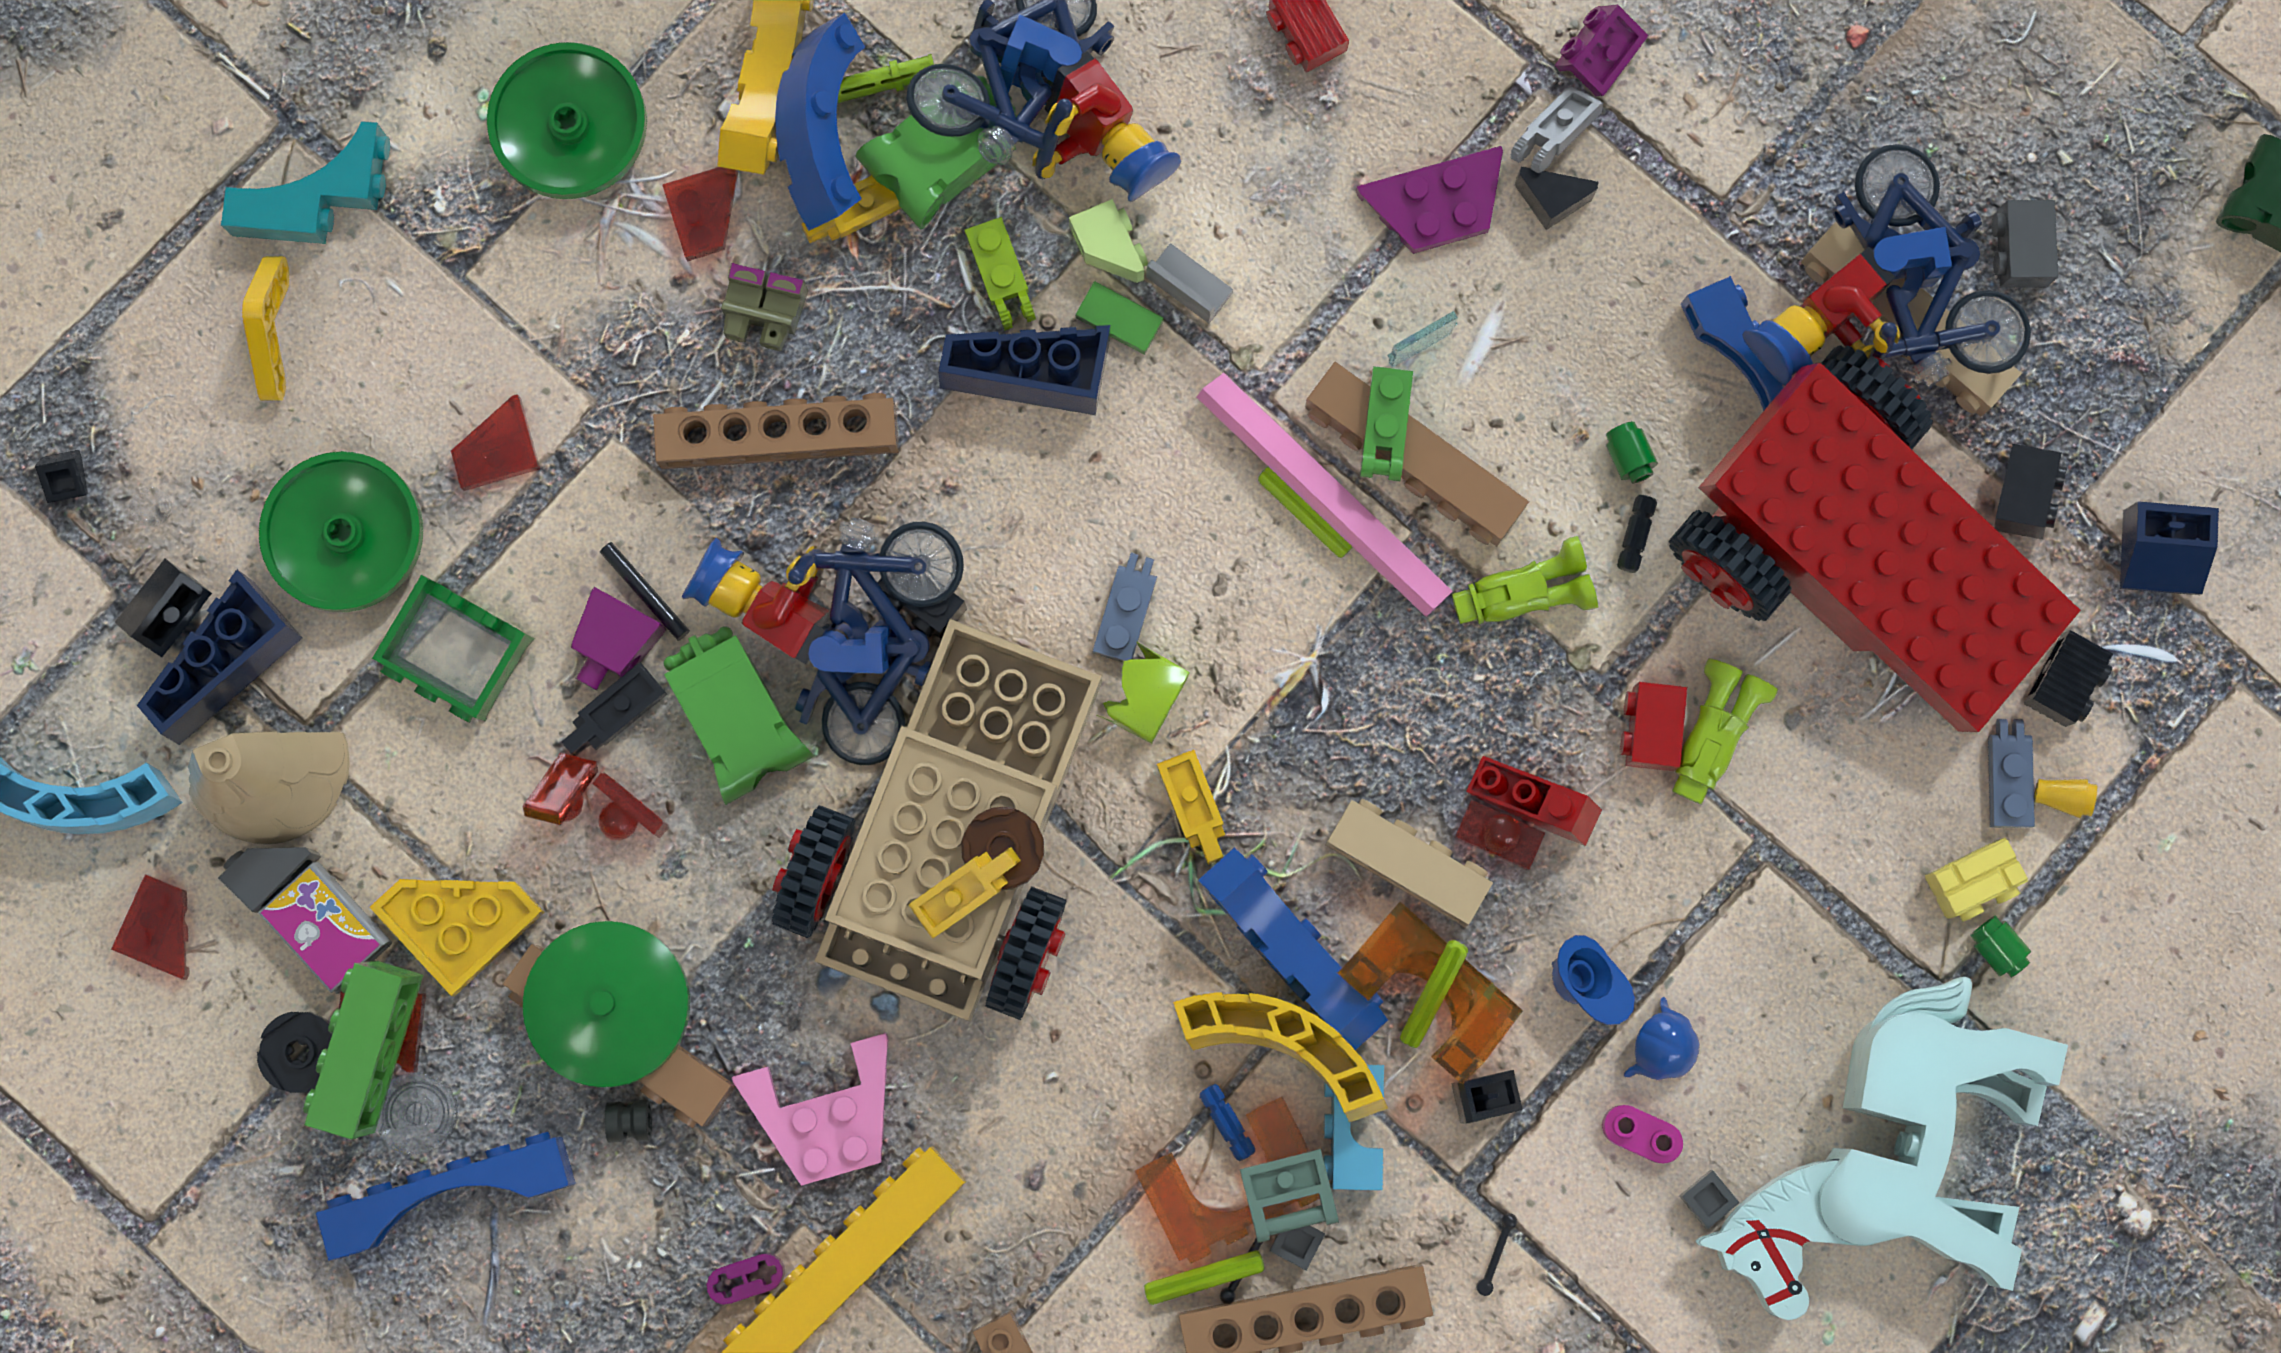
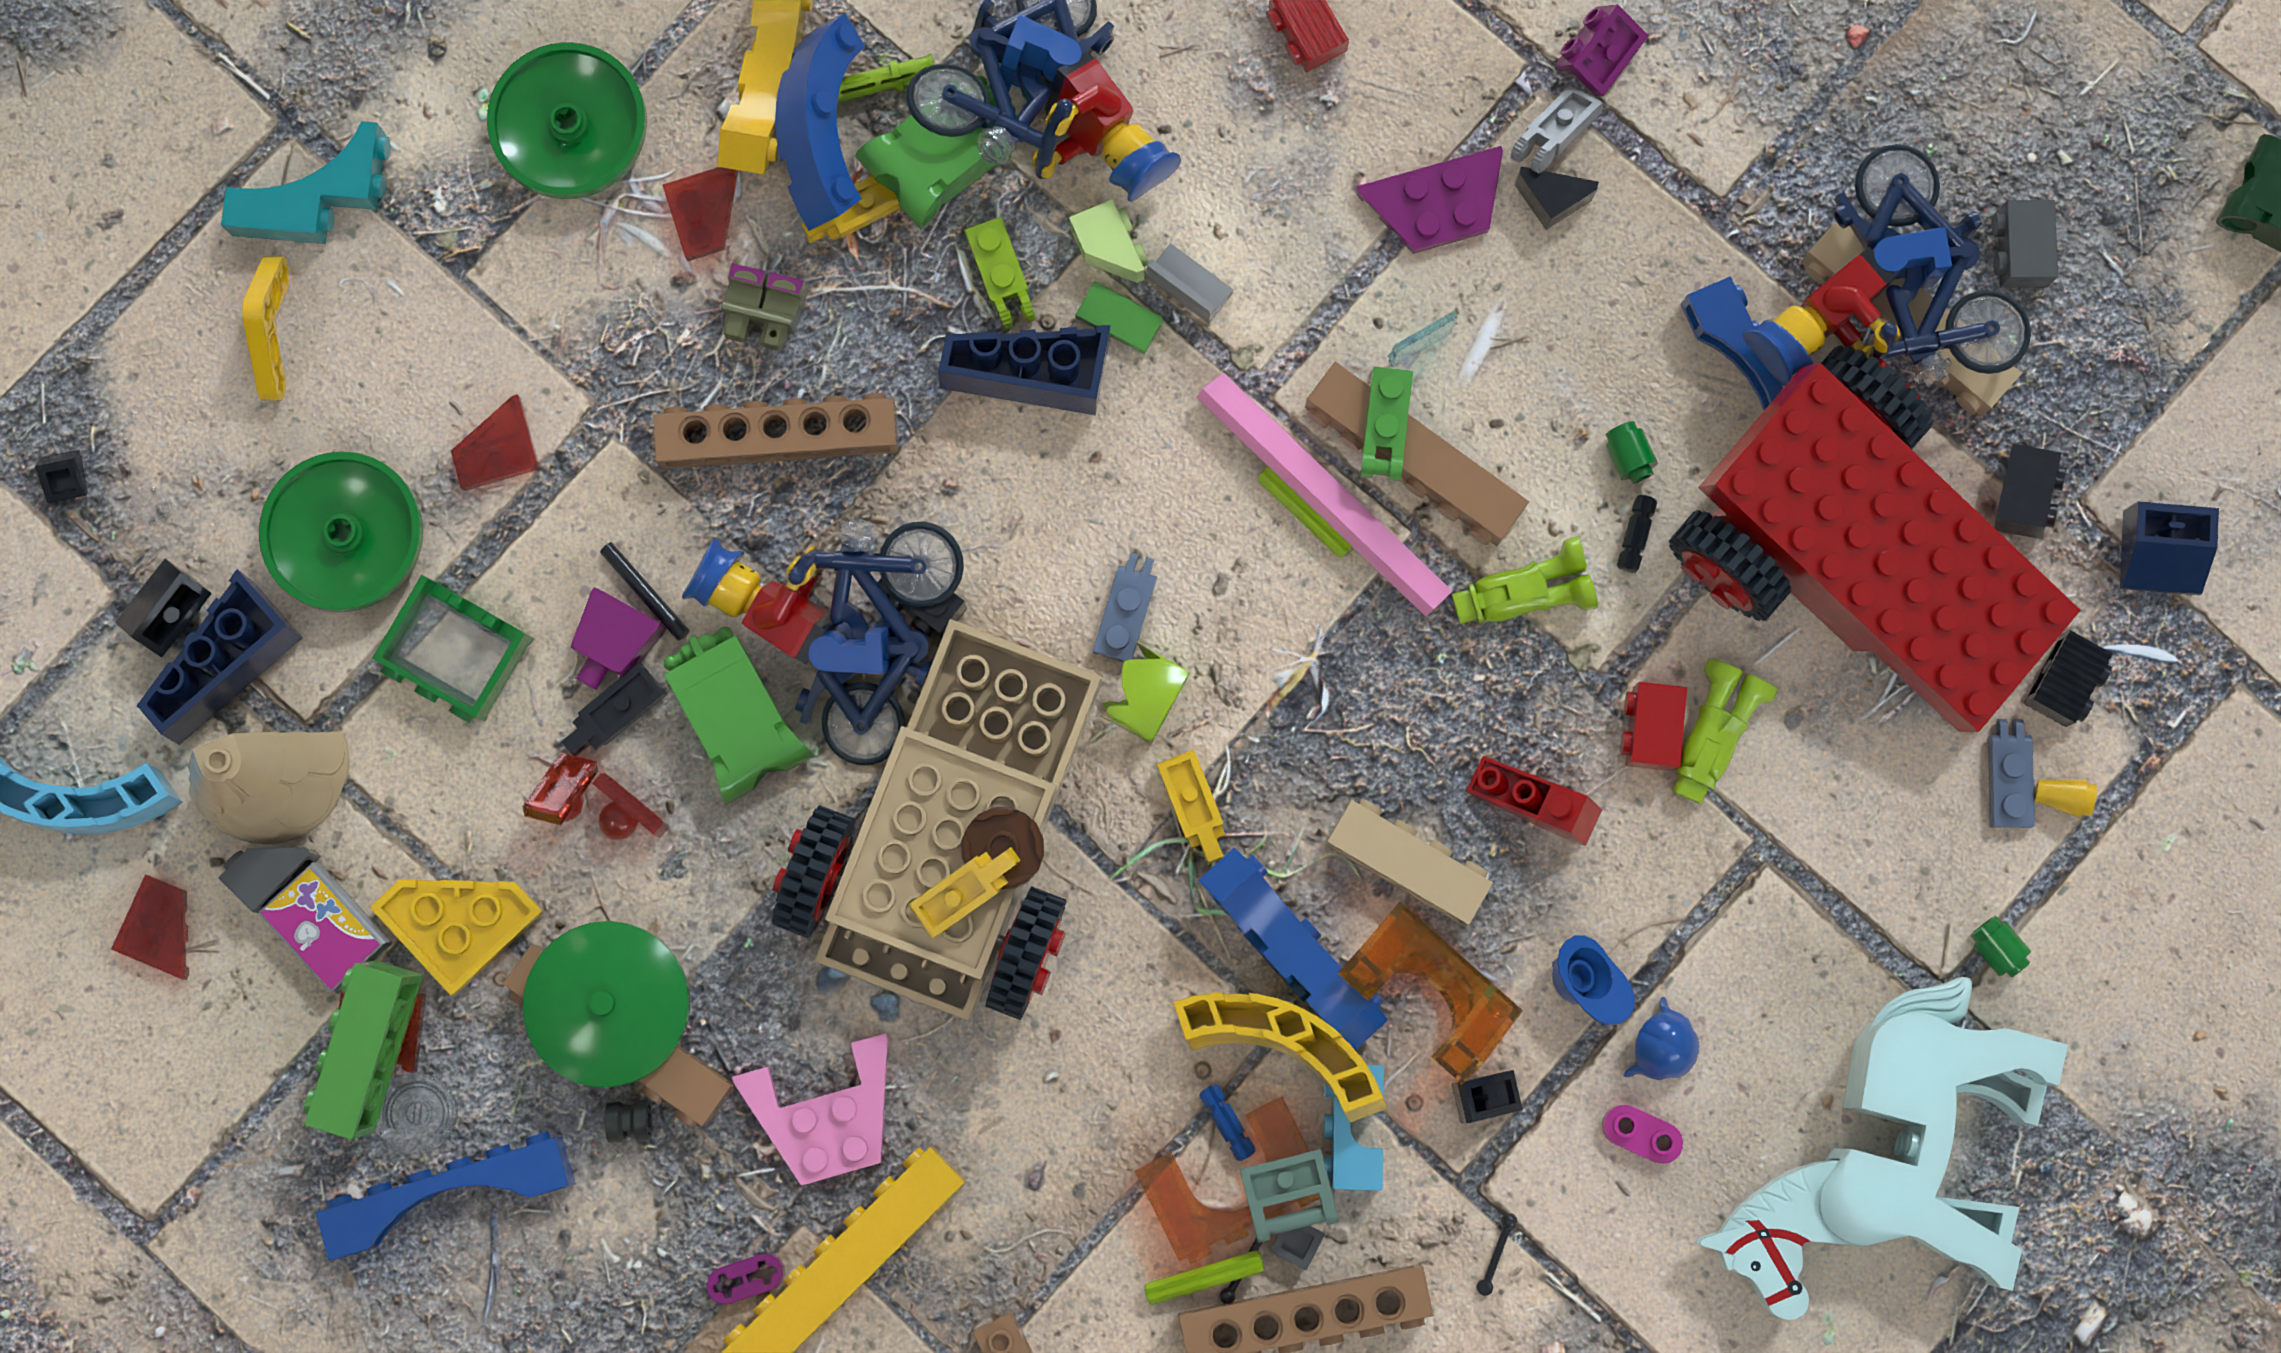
(277, 1047): black plate -> none
(1433, 993): lime axle -> none
(1499, 835): clear red tile -> none
(1709, 1199): dark grey plate -> none
(1977, 879): light yellow brick -> none

